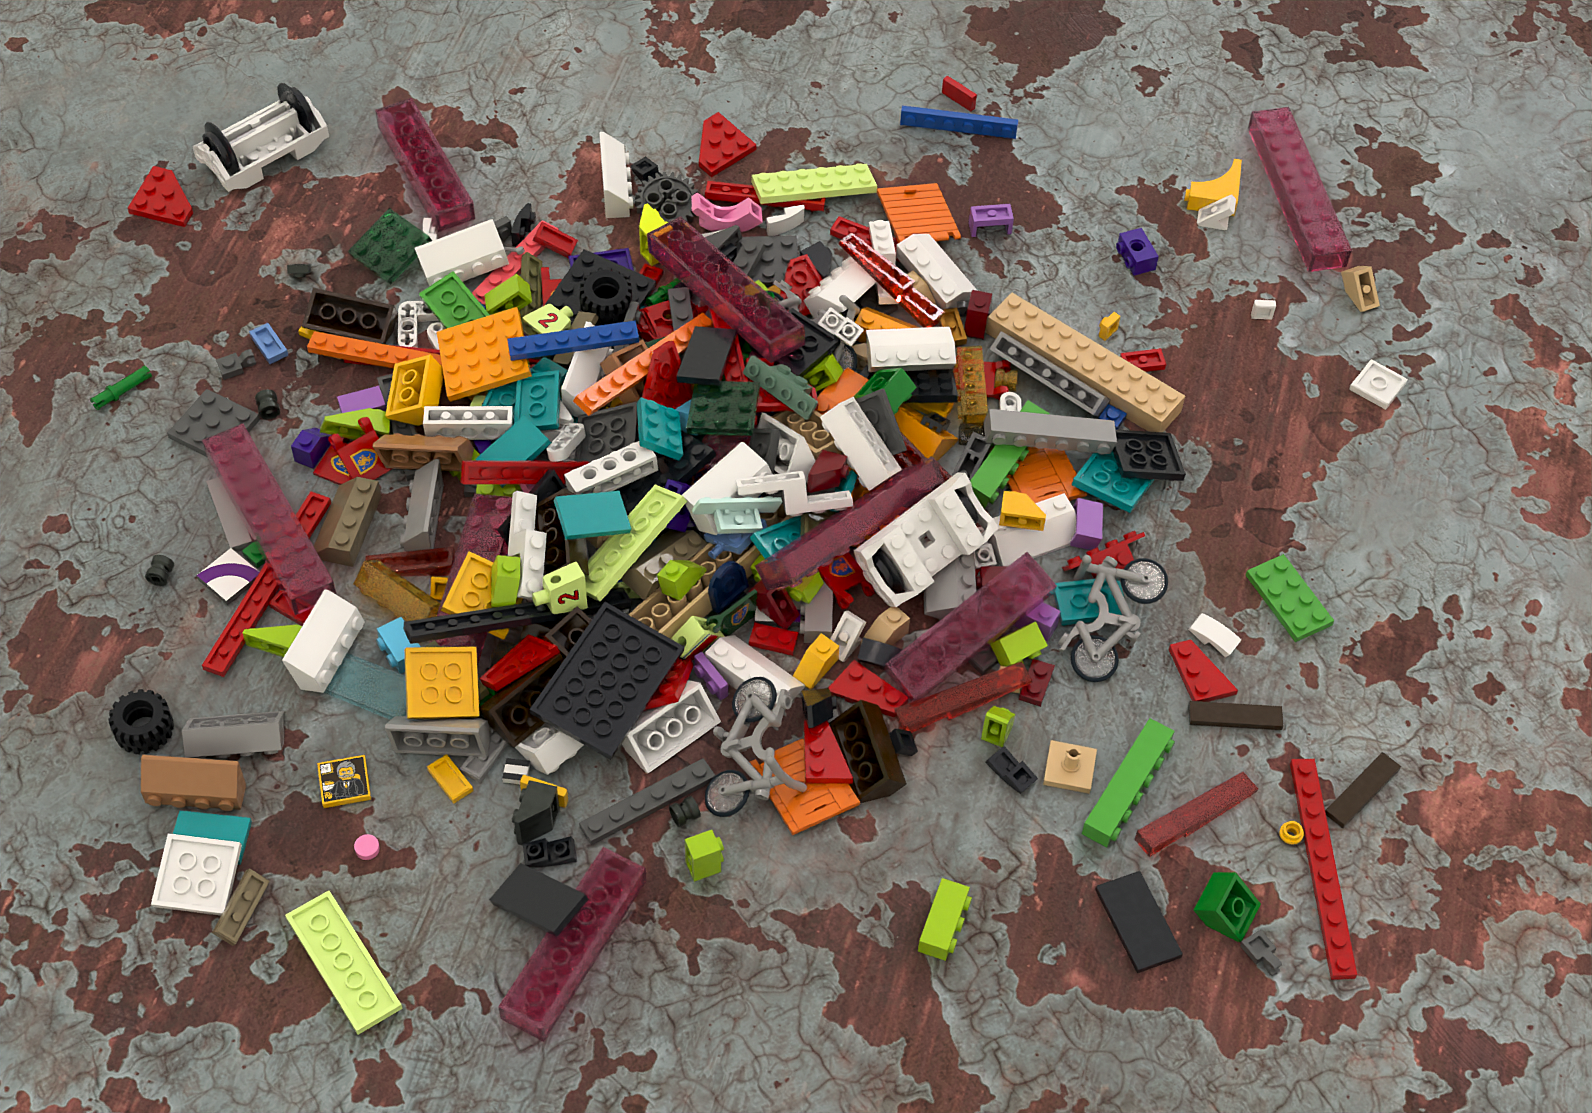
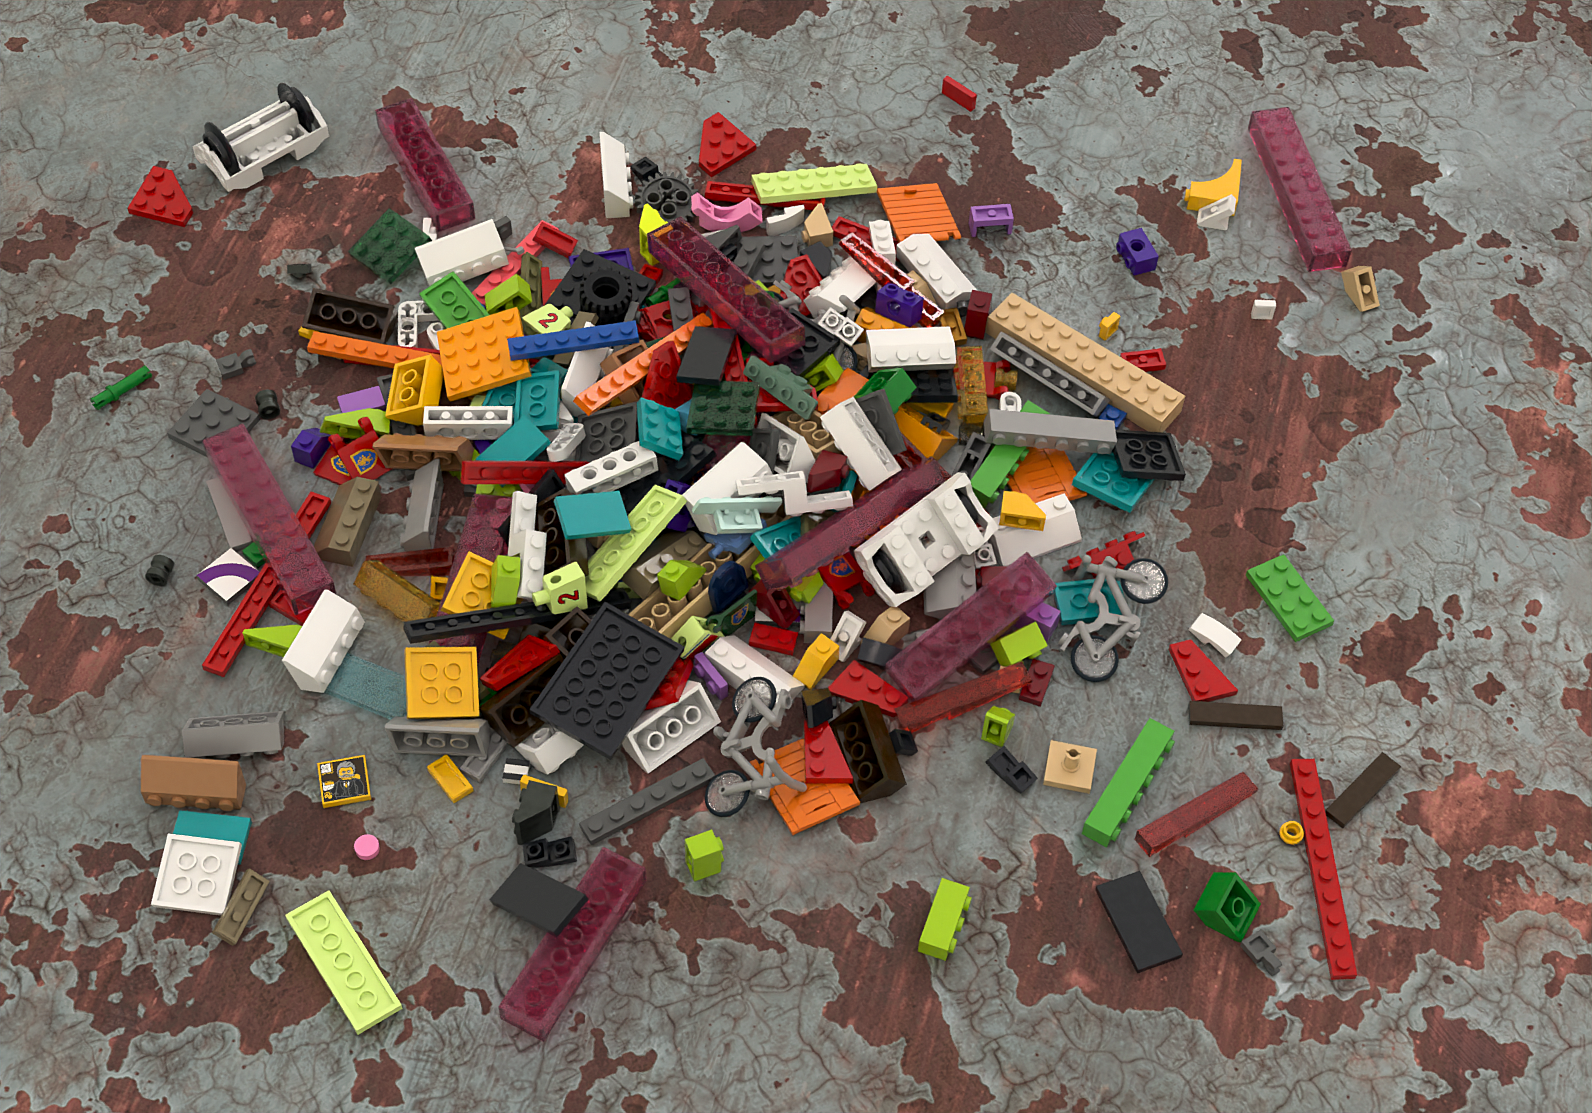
(137, 706): black tyre -> none
(268, 343): medium blue plate -> none
(394, 641): medium azure brick -> none
(522, 224): black slope -> none
(684, 811): pearl dark grey wheel -> none
(817, 228): none -> tan slope
(899, 304): none -> dark purple brick
(959, 122): blue plate -> none
(1088, 524): medium lavender panel -> none
(1378, 384): white tile -> none

